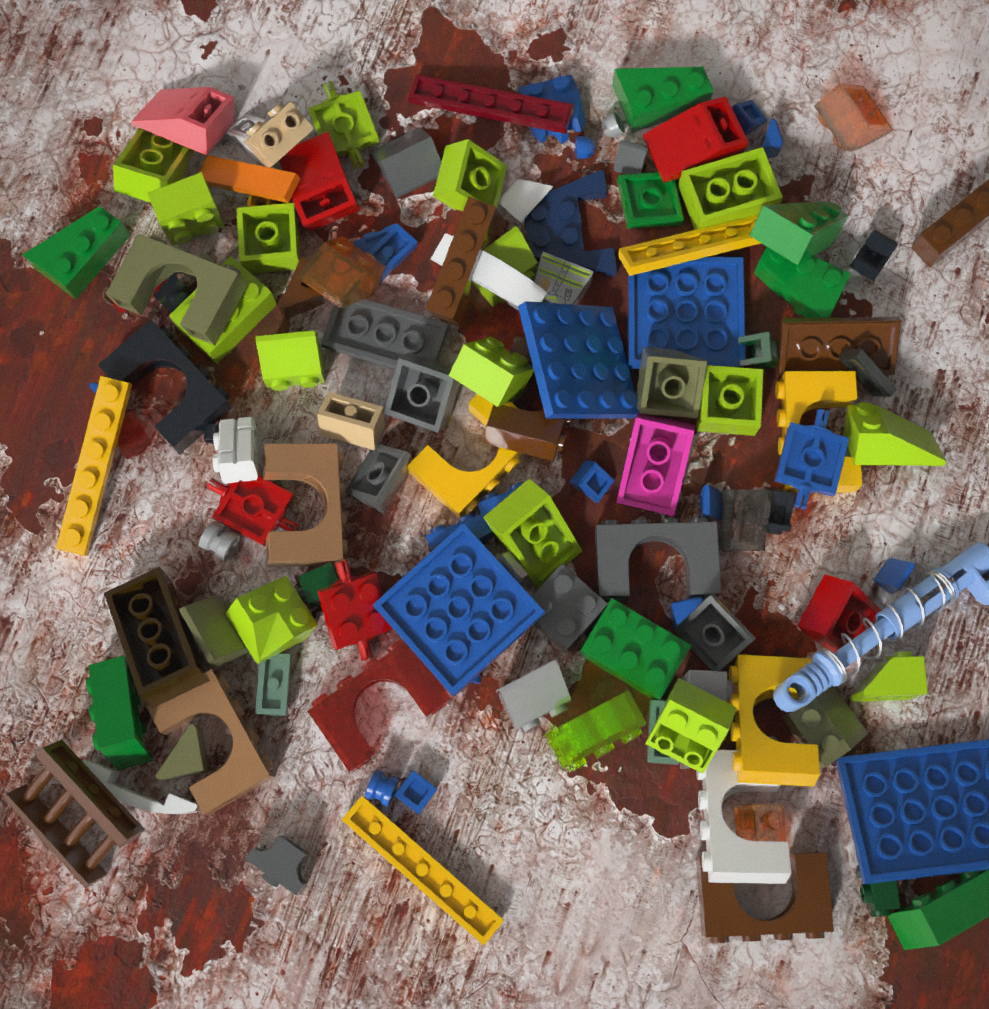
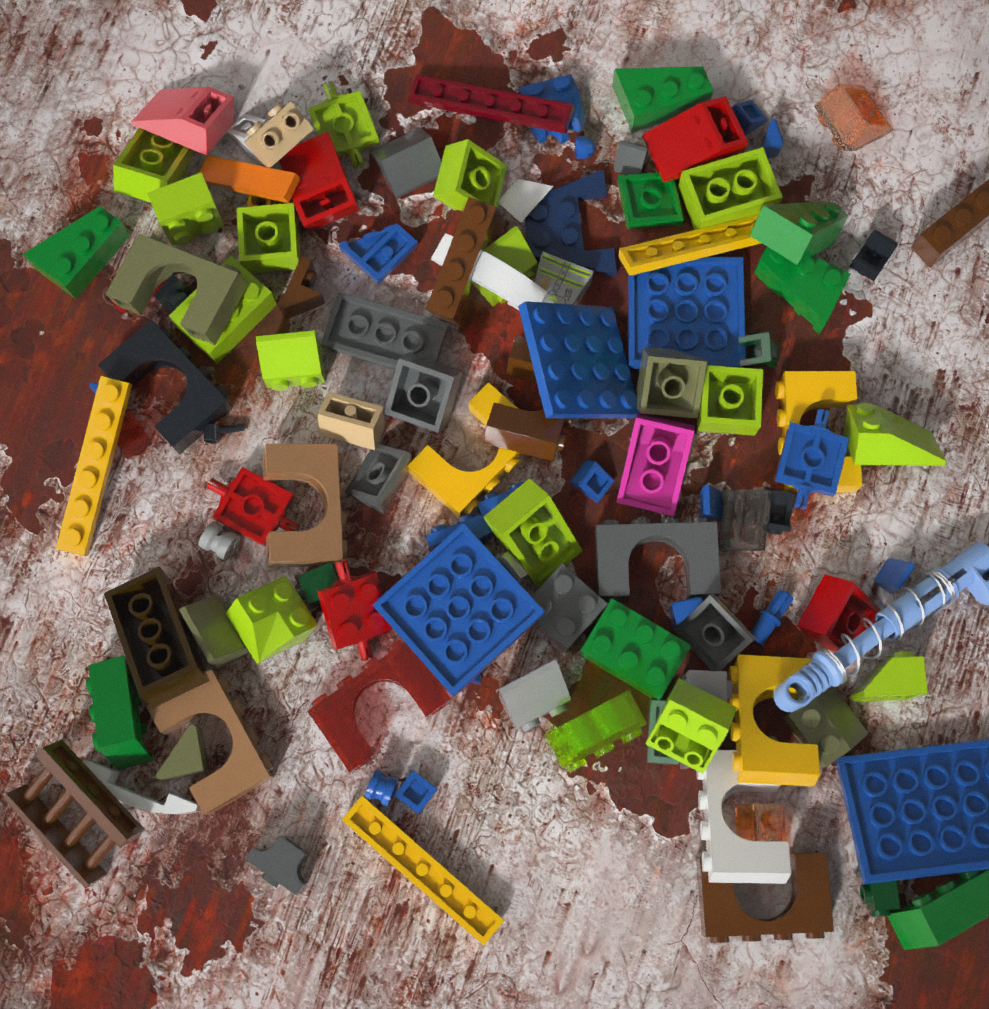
(237, 450): white brick -> none
(274, 686): sand green plate -> none
(342, 272): clear orange slope -> none
(492, 371): lime brick -> none
(614, 125): light grey hinge -> none
(771, 617): none -> blue axle
(818, 342): reddish brown tile -> none
(867, 372): pearl dark grey tile -> none

